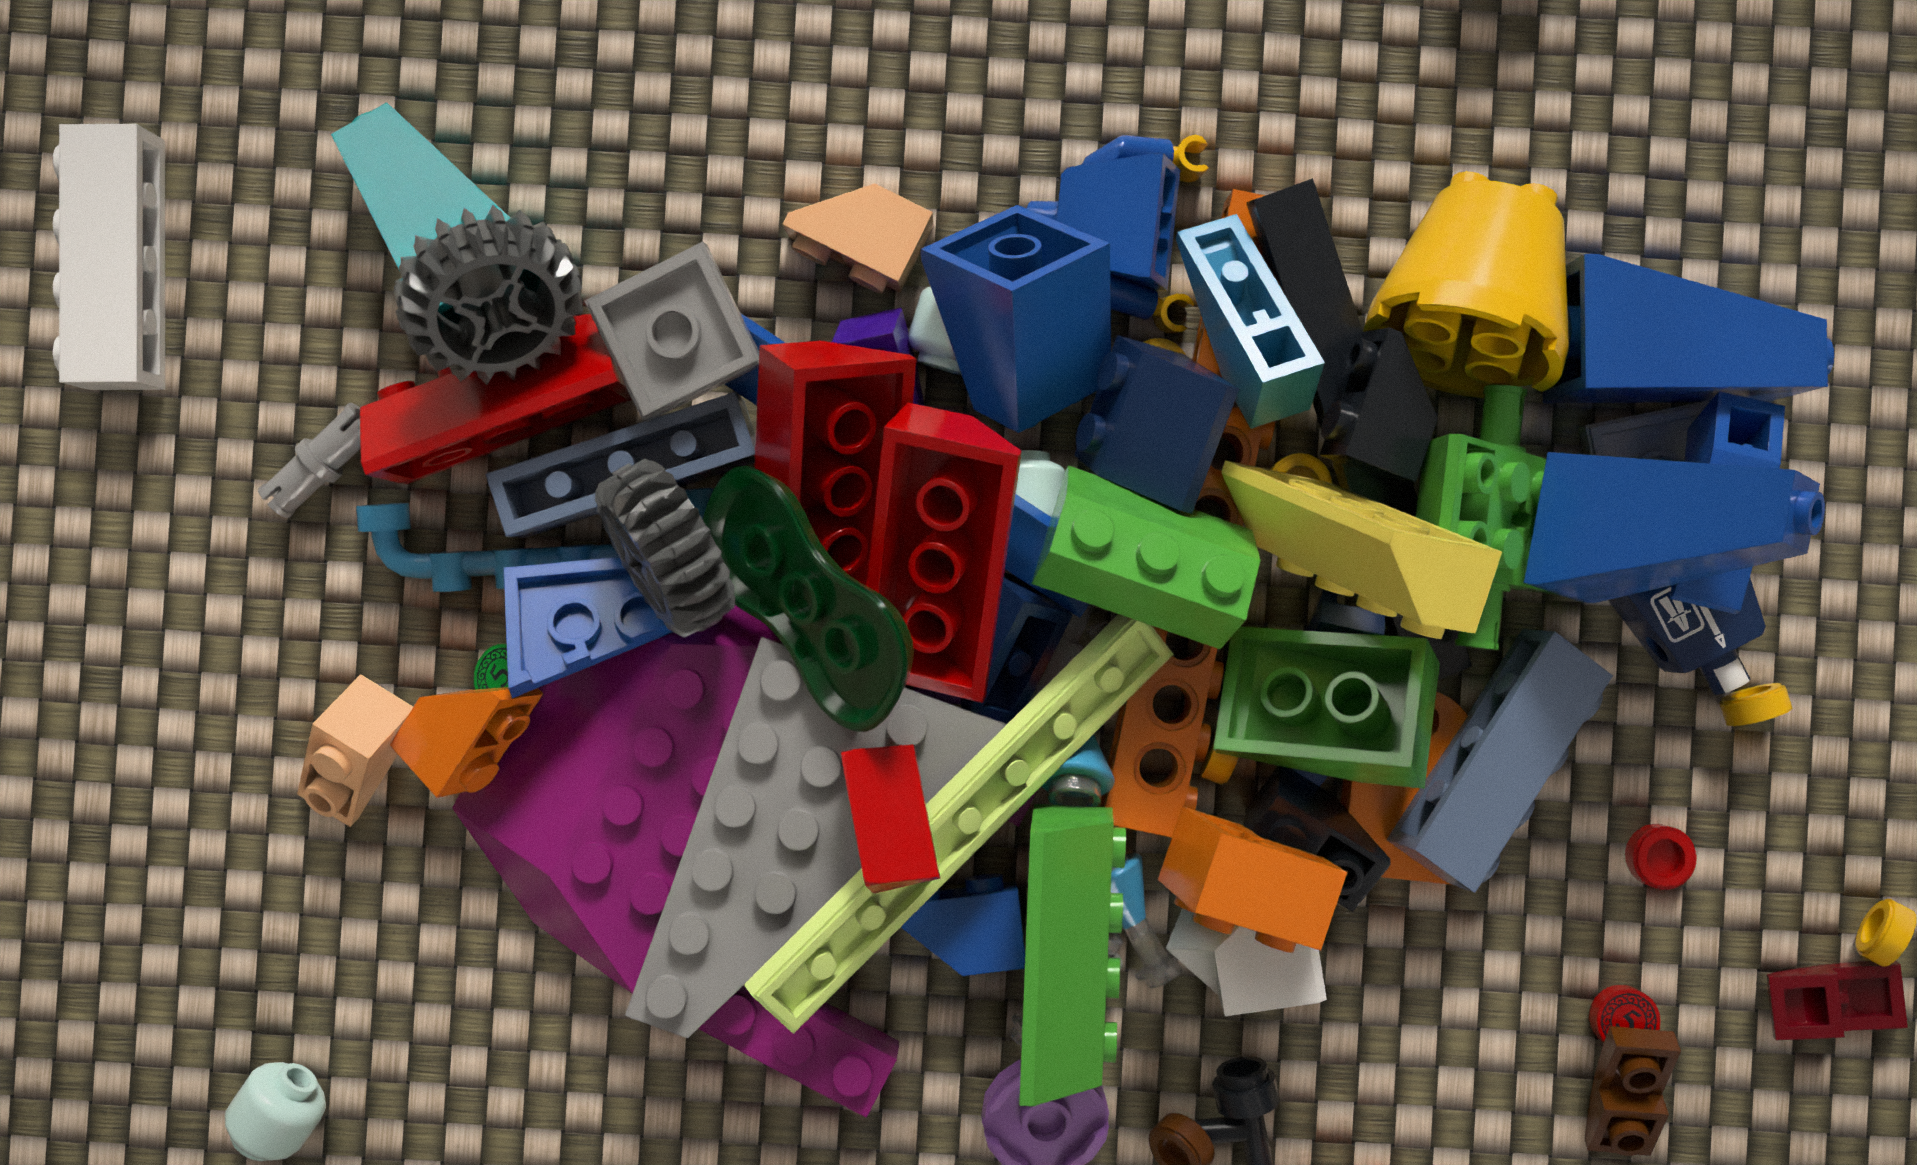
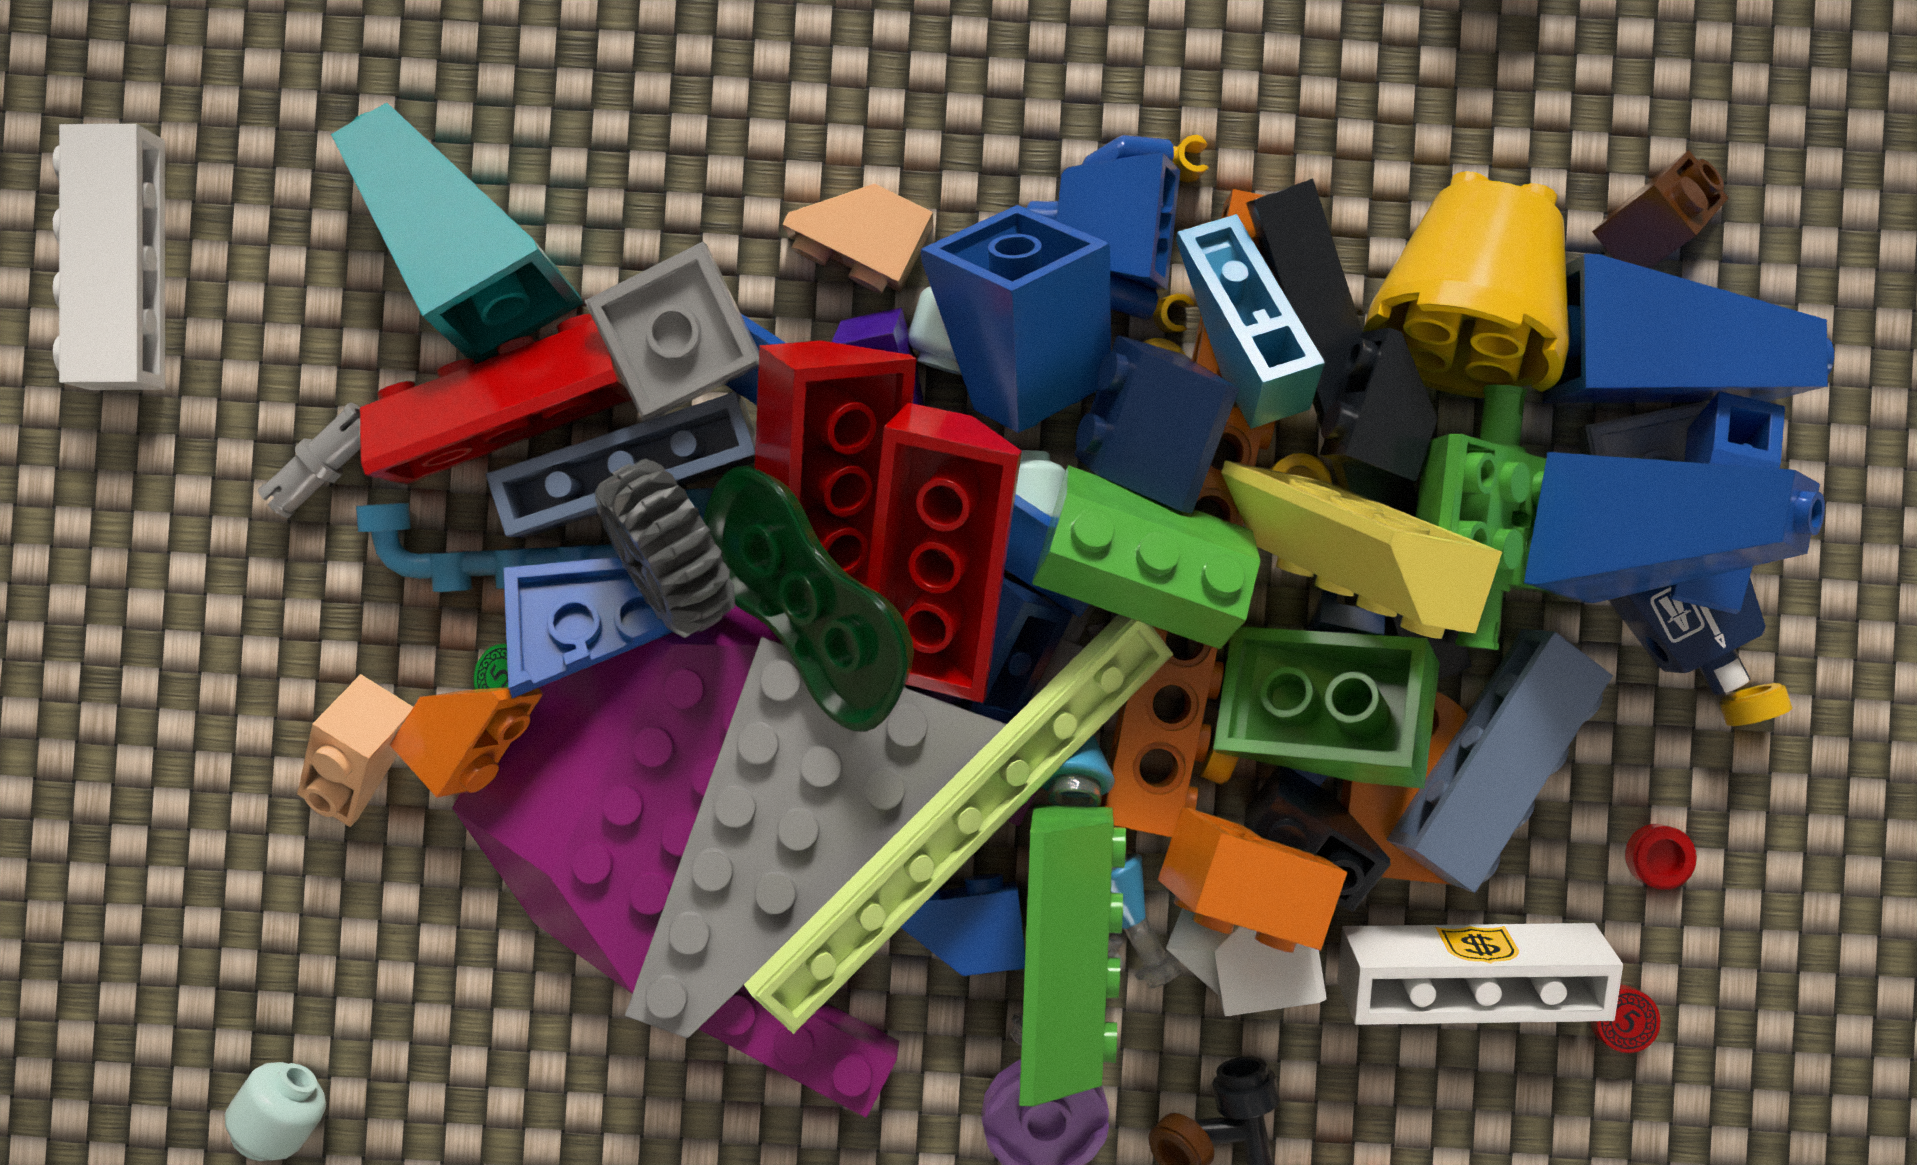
(479, 274): dark grey gear -> none
(890, 817): red slope -> none
(1478, 973): none -> white brick
(1627, 1091): reddish brown slope -> none
(1663, 212): none -> reddish brown slope
(1836, 999): dark red slope -> none
(1885, 932): yellow tile -> none

